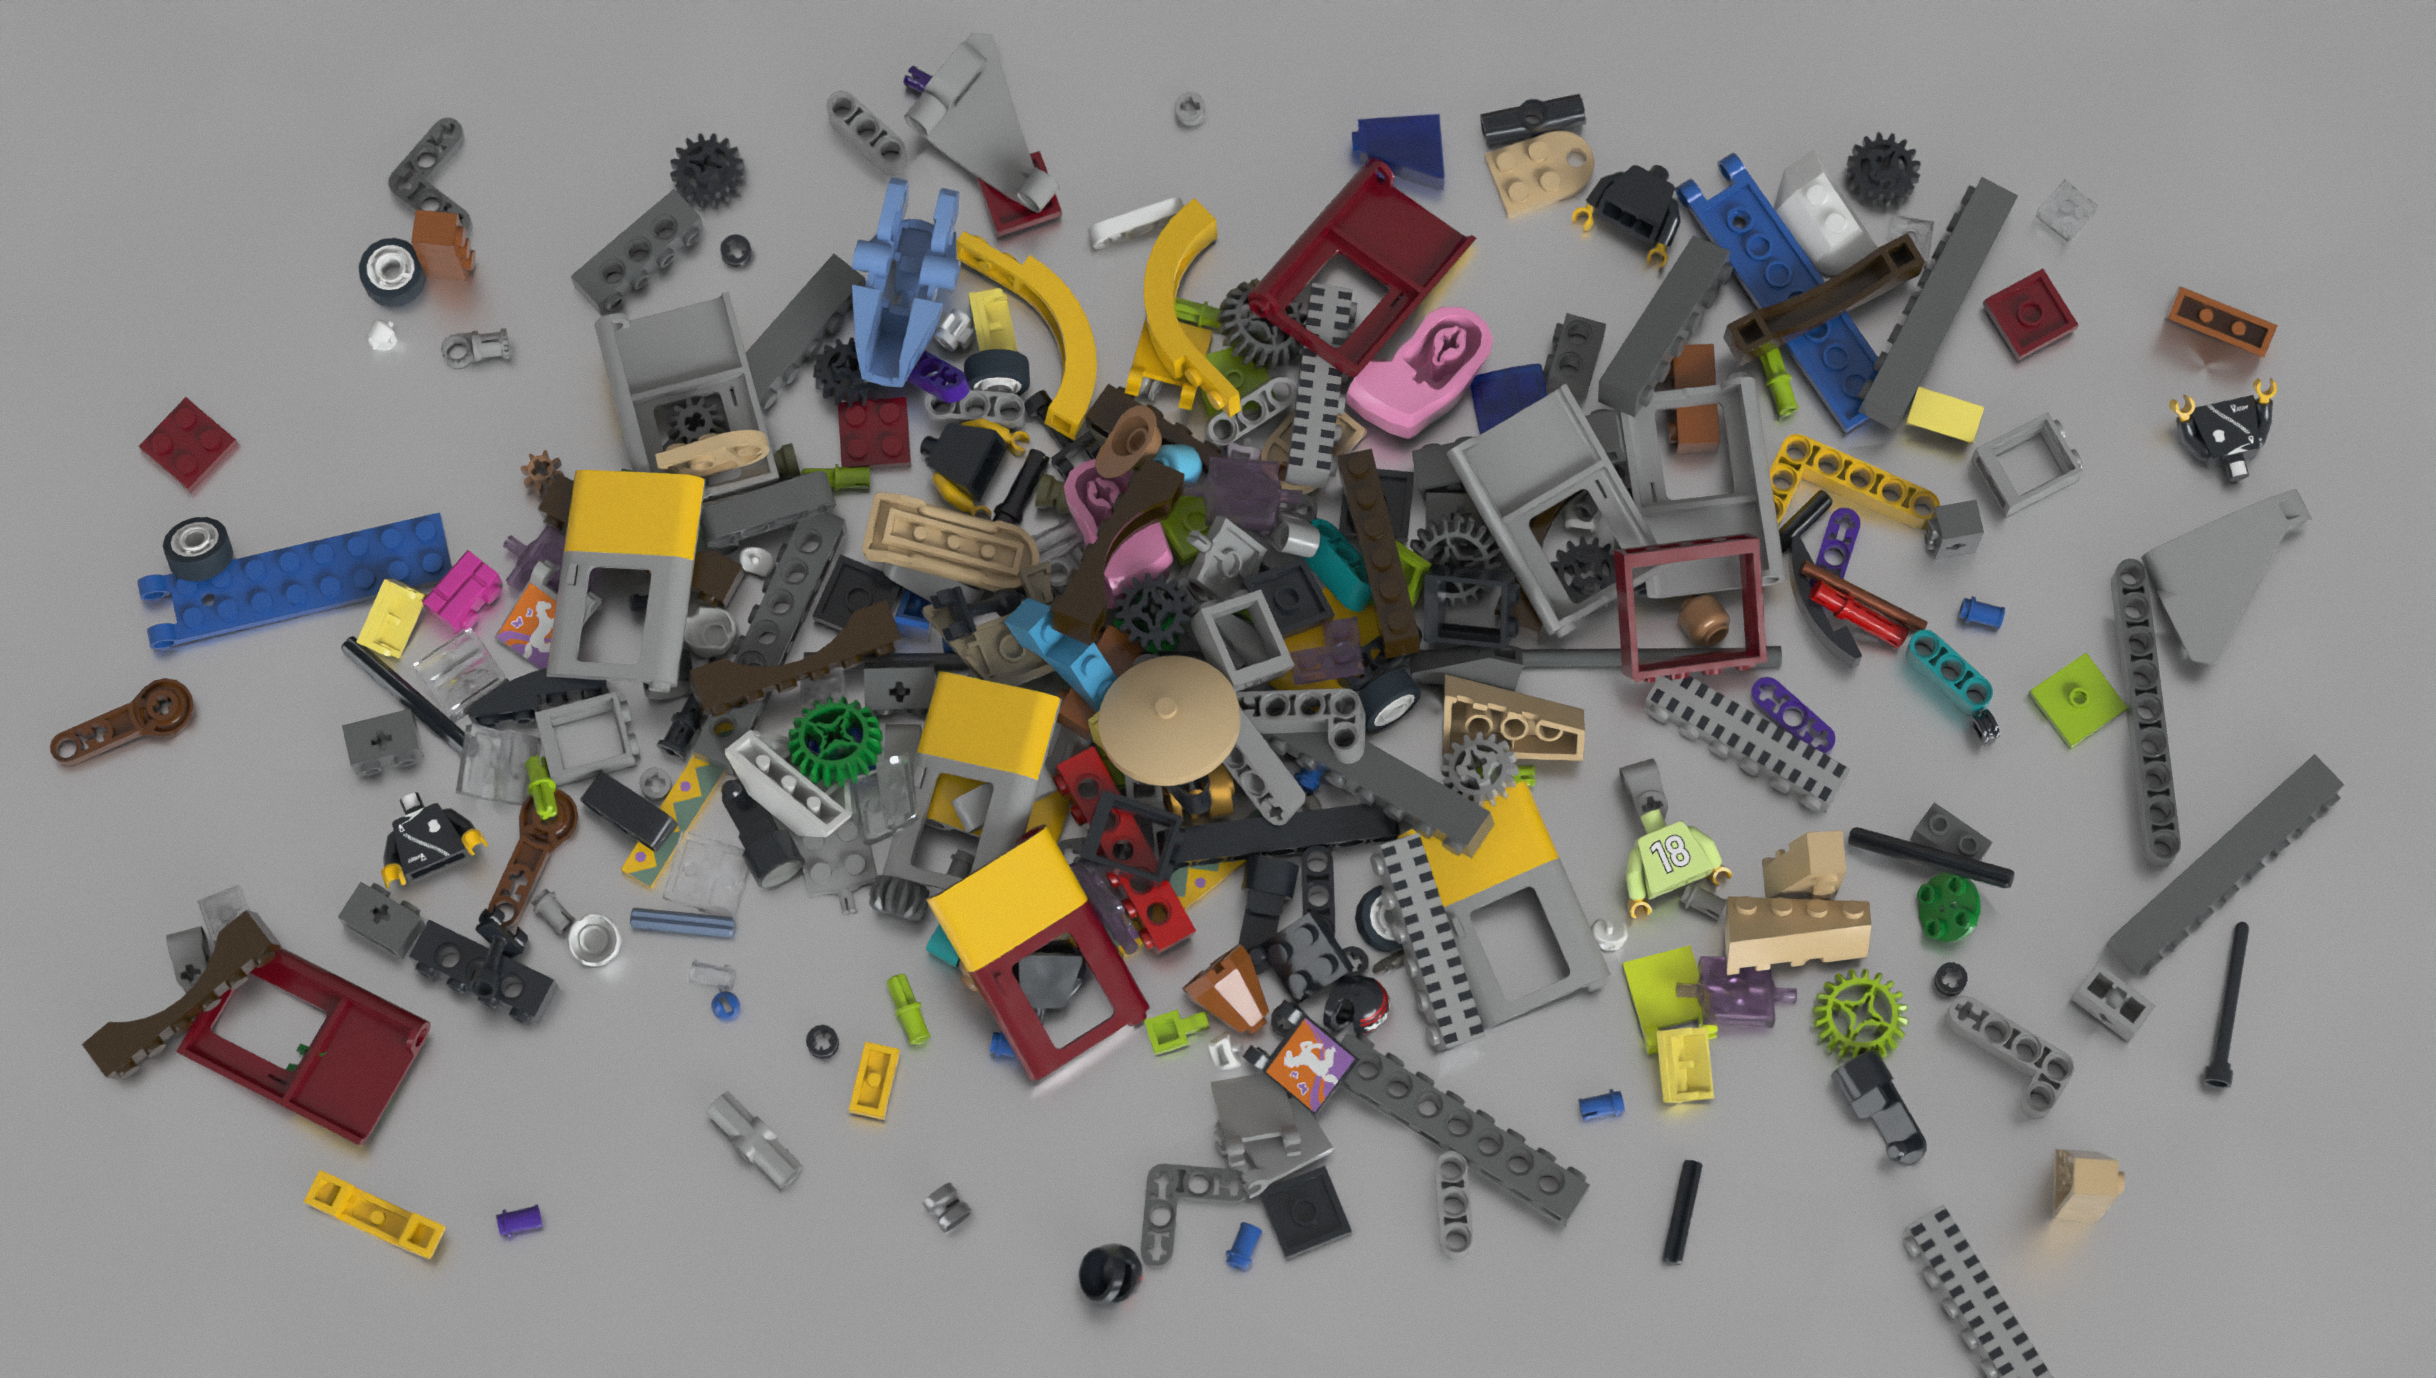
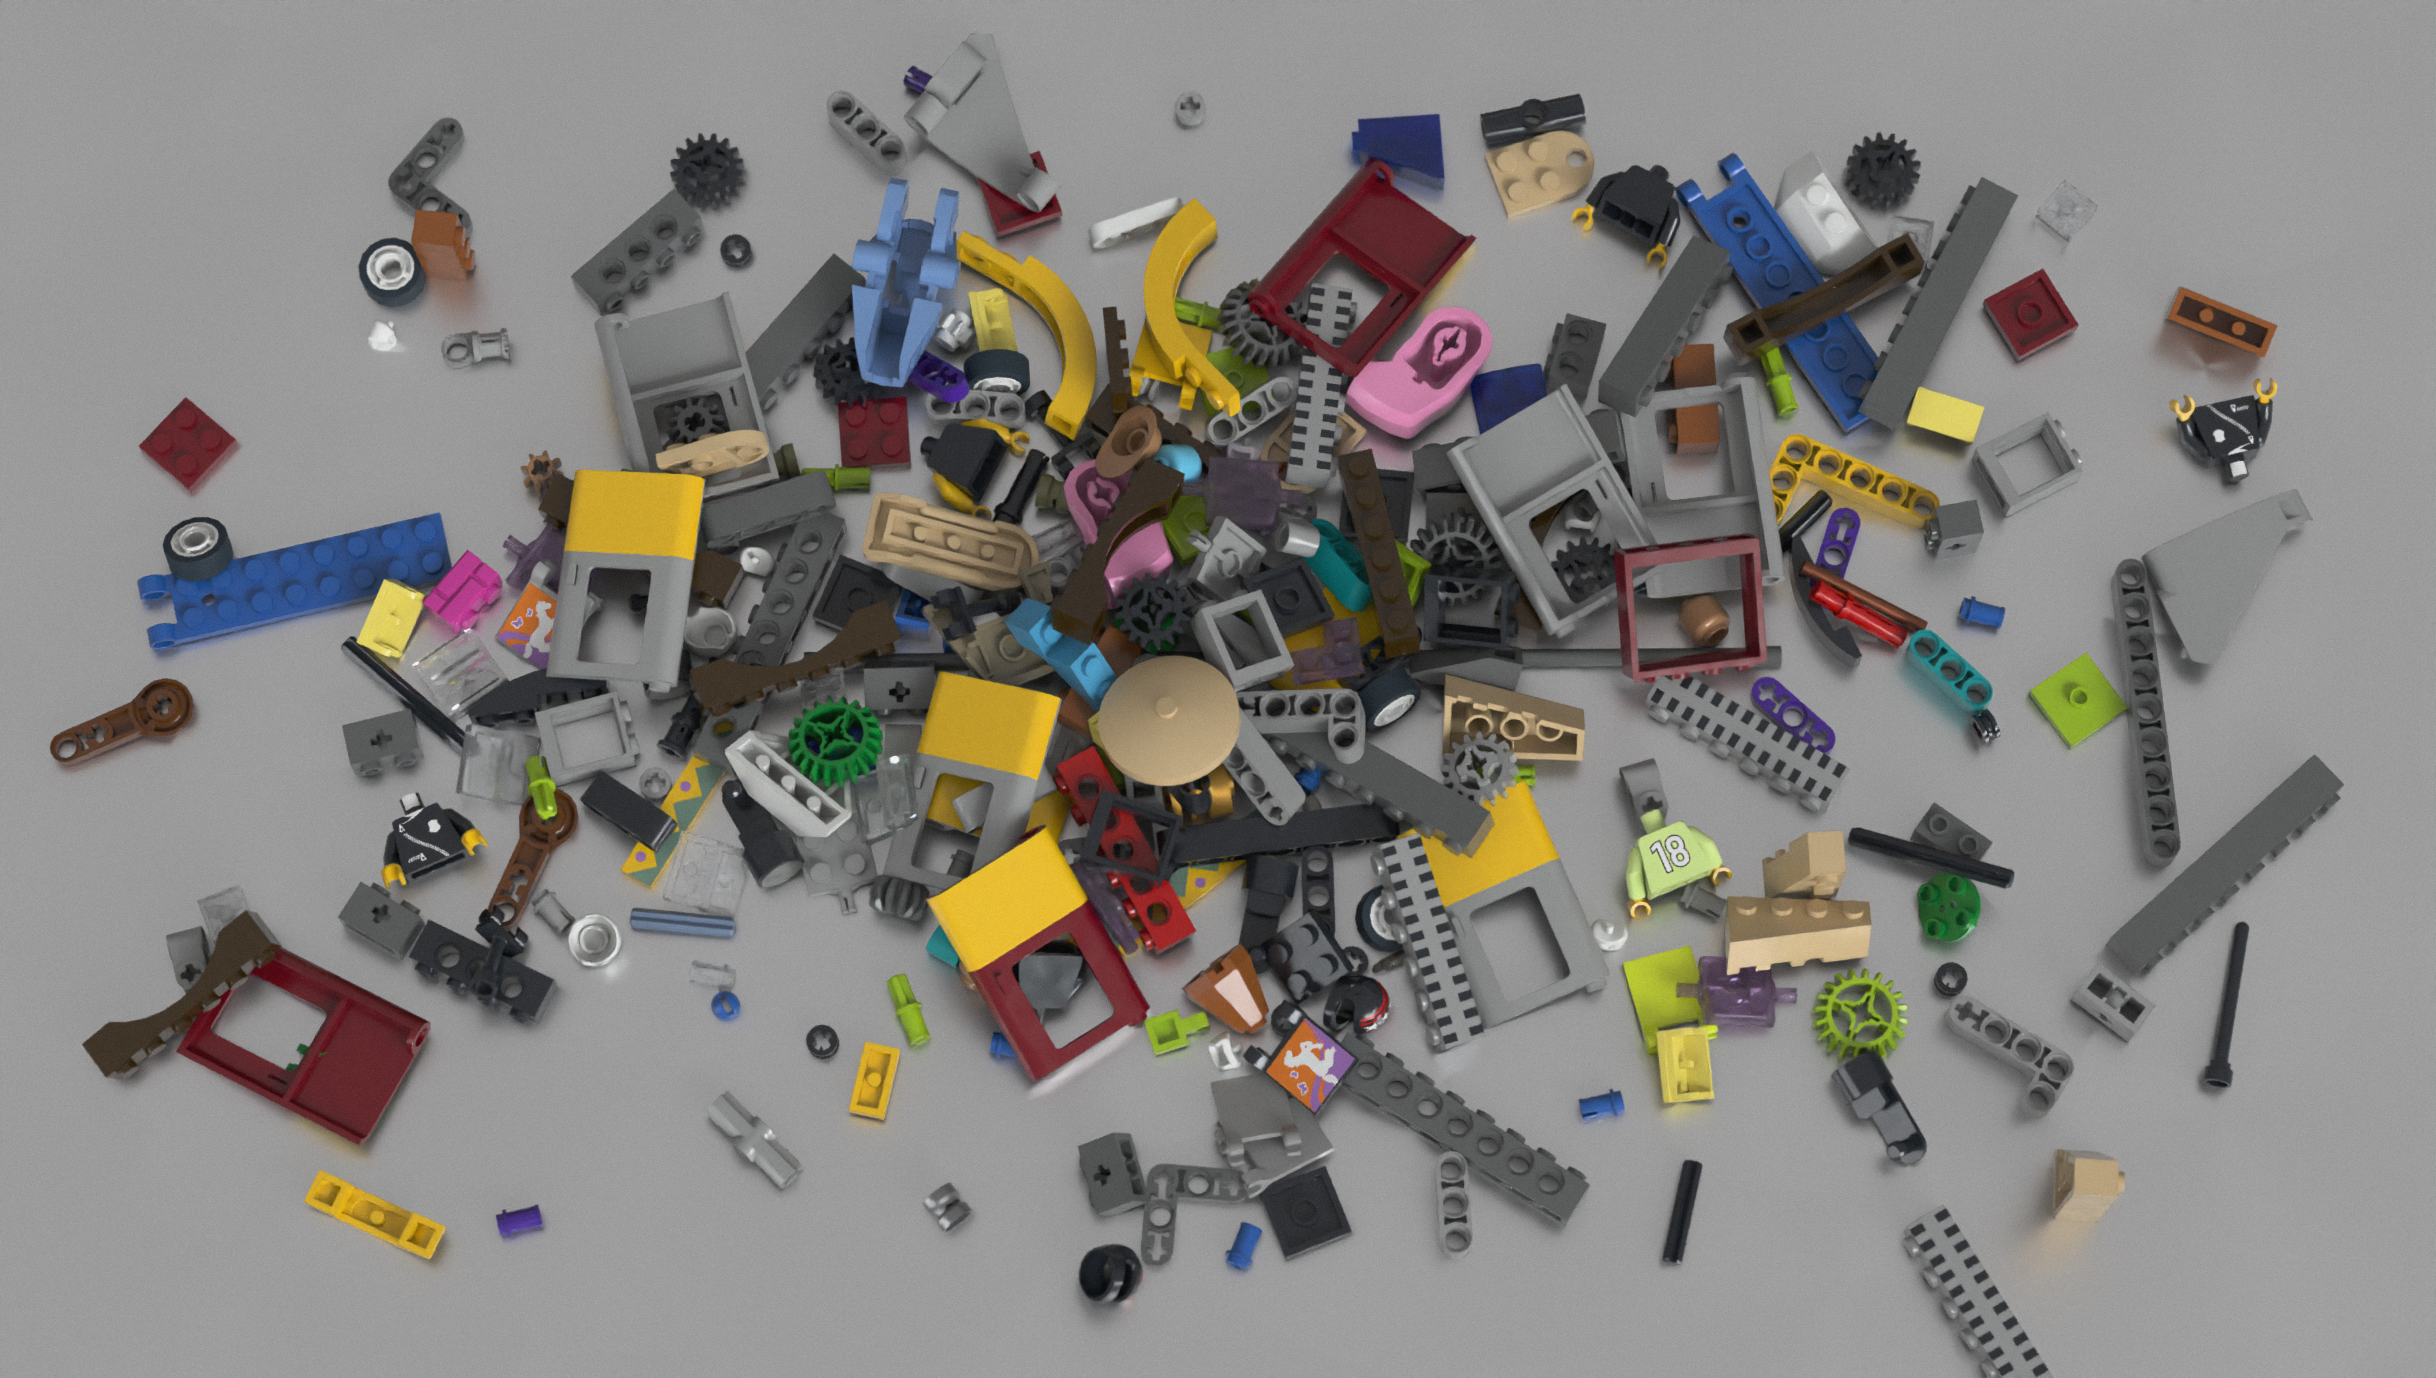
(1113, 1174): none -> dark grey brick
(1117, 359): none -> dark brown wing

